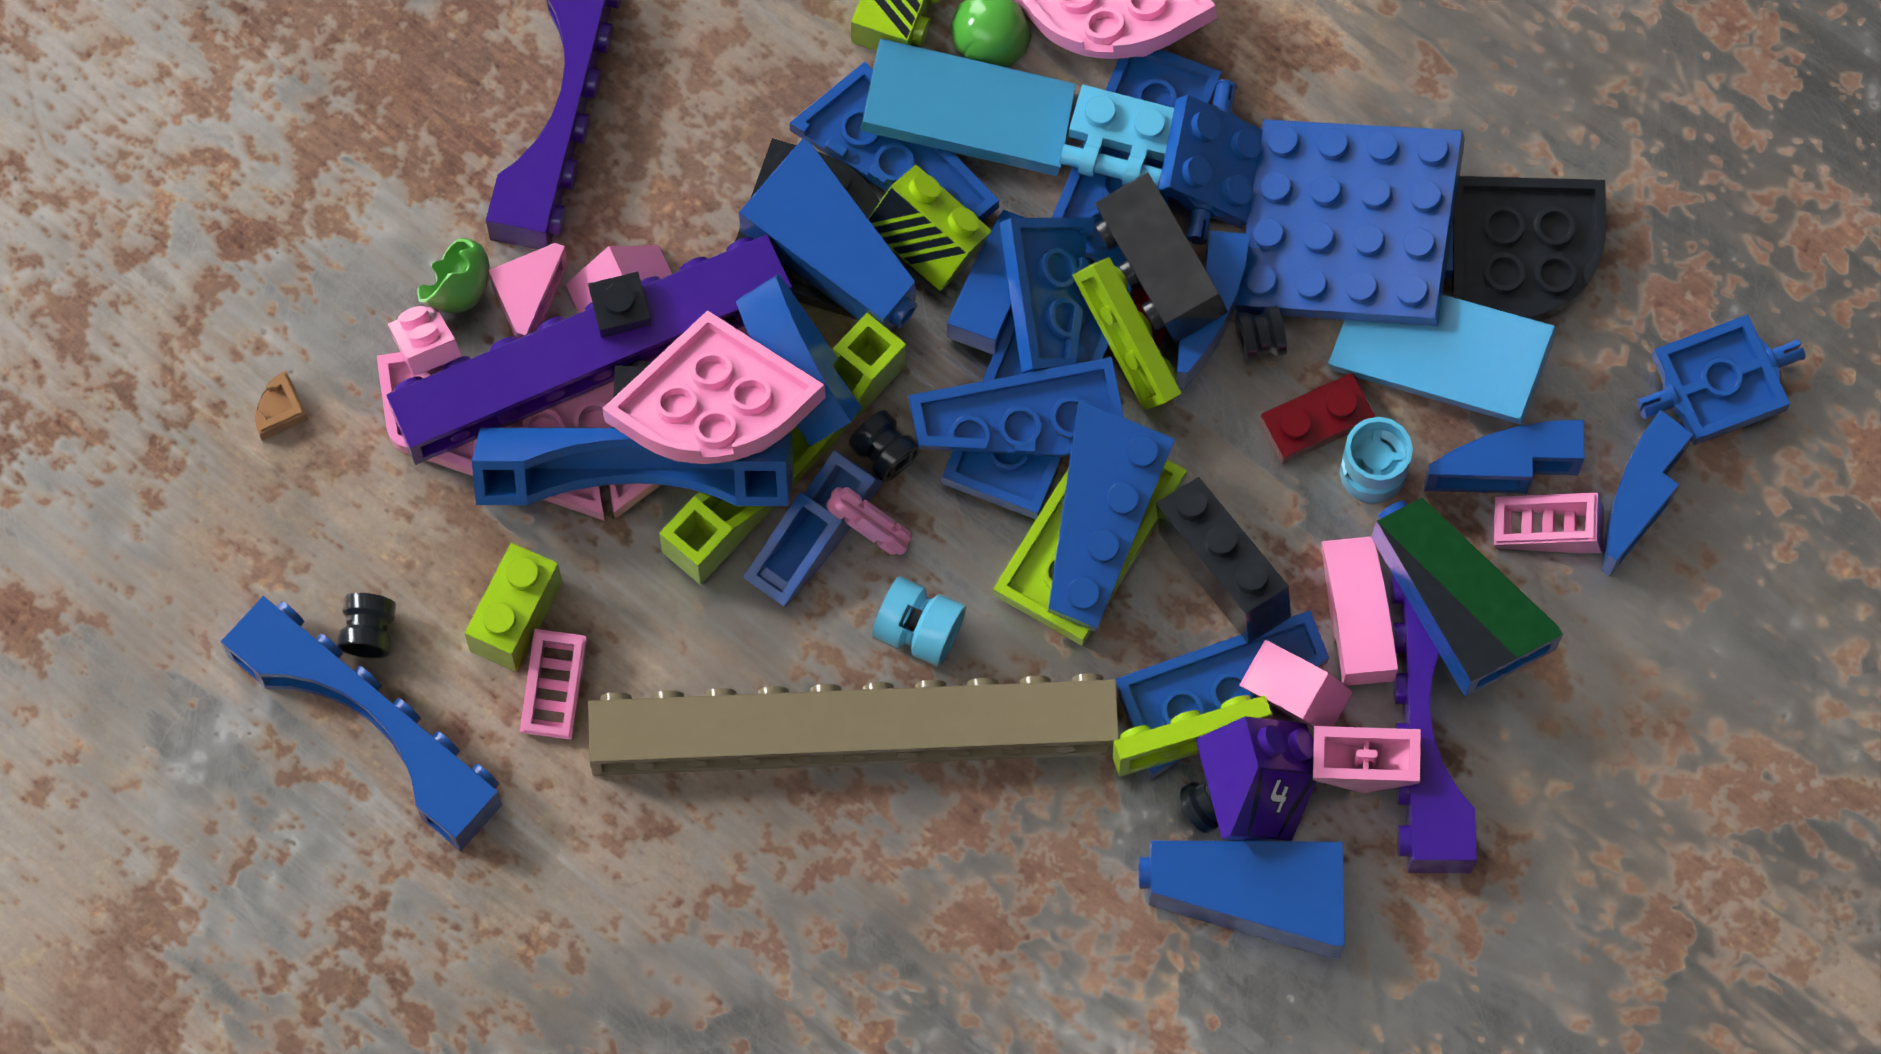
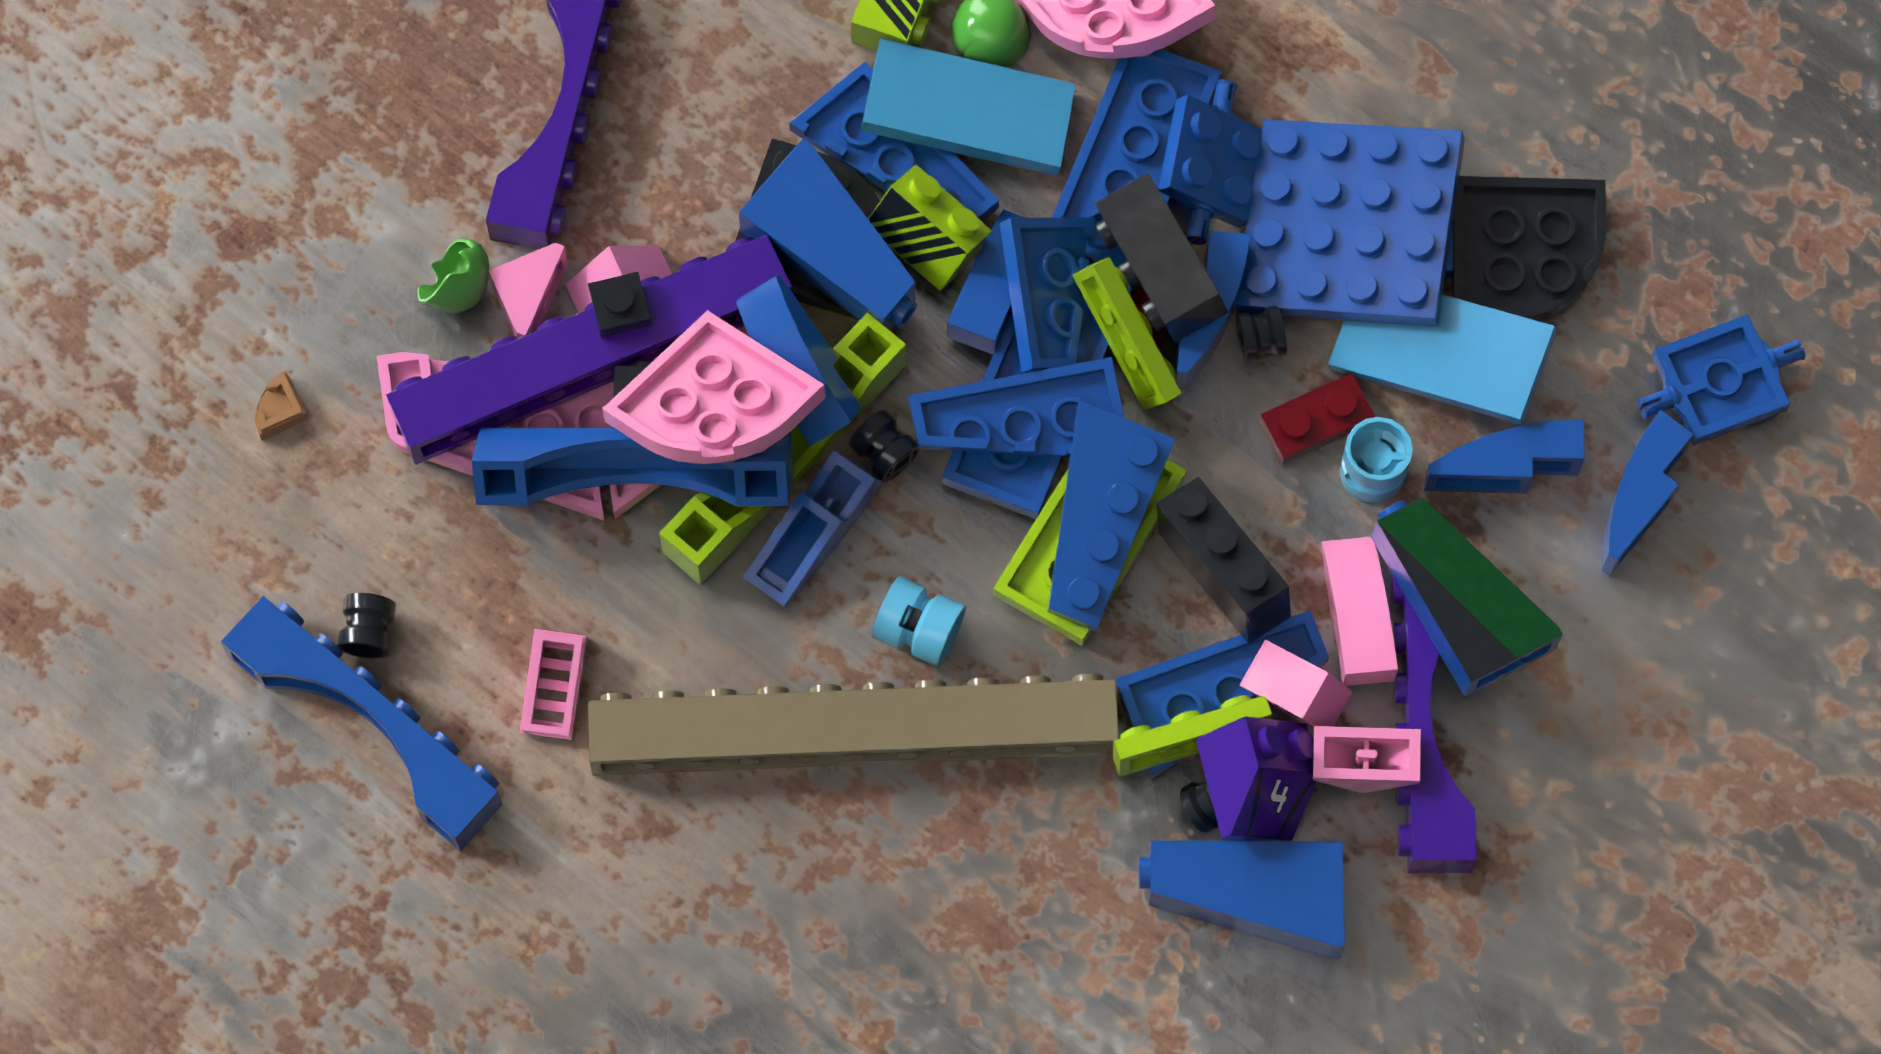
(424, 339): bright pink plate -> none
(513, 607): lime brick -> none
(869, 521): bright pink axle -> none
(1119, 124): medium azure plate -> none
(1548, 540): bright pink slope -> none

